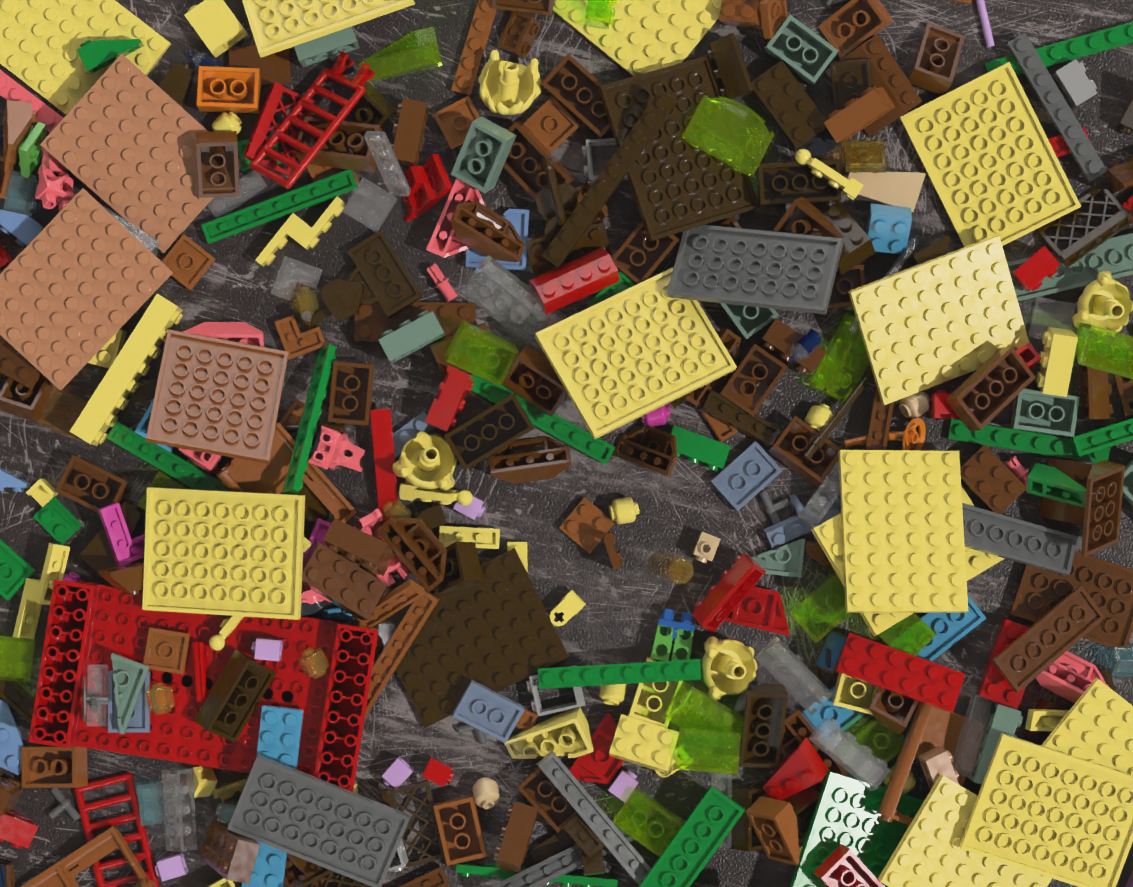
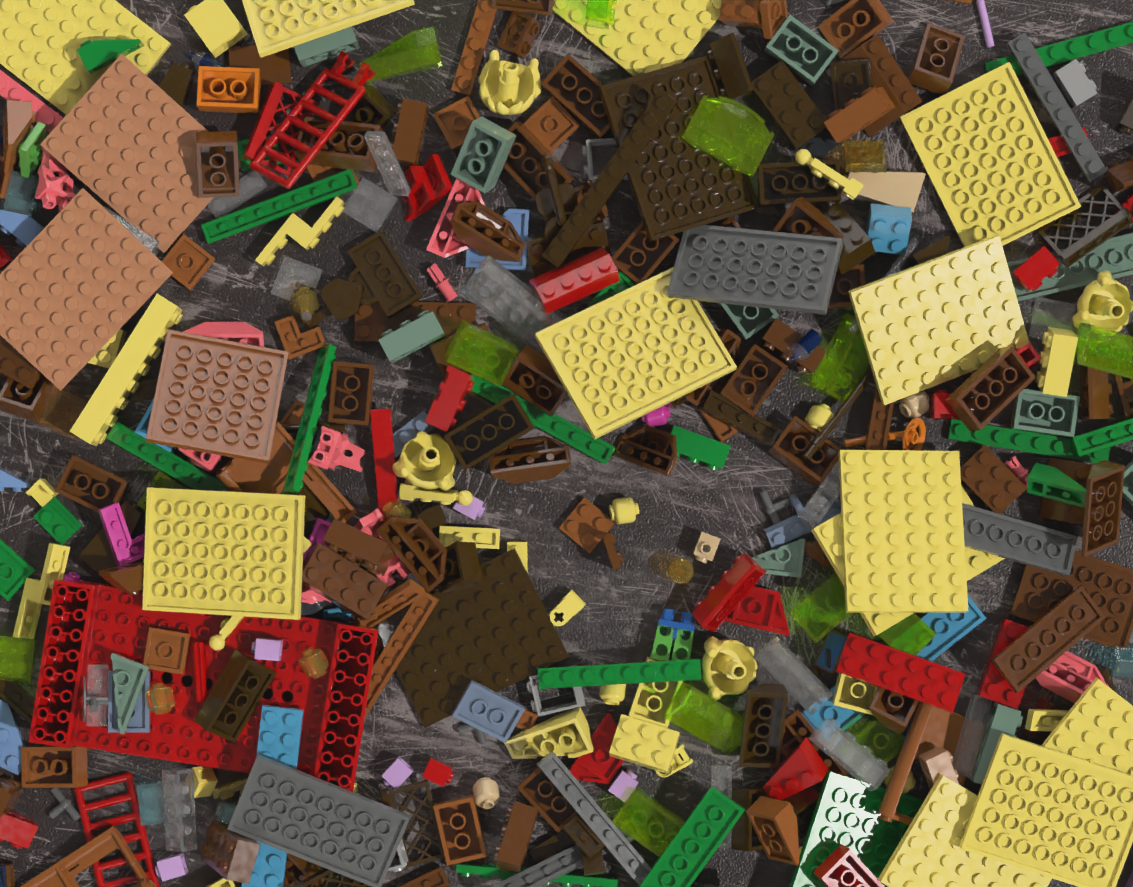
(227, 122): light yellow head -> none
(708, 750): clear neon green brick -> none
(746, 476): sand blue plate -> none

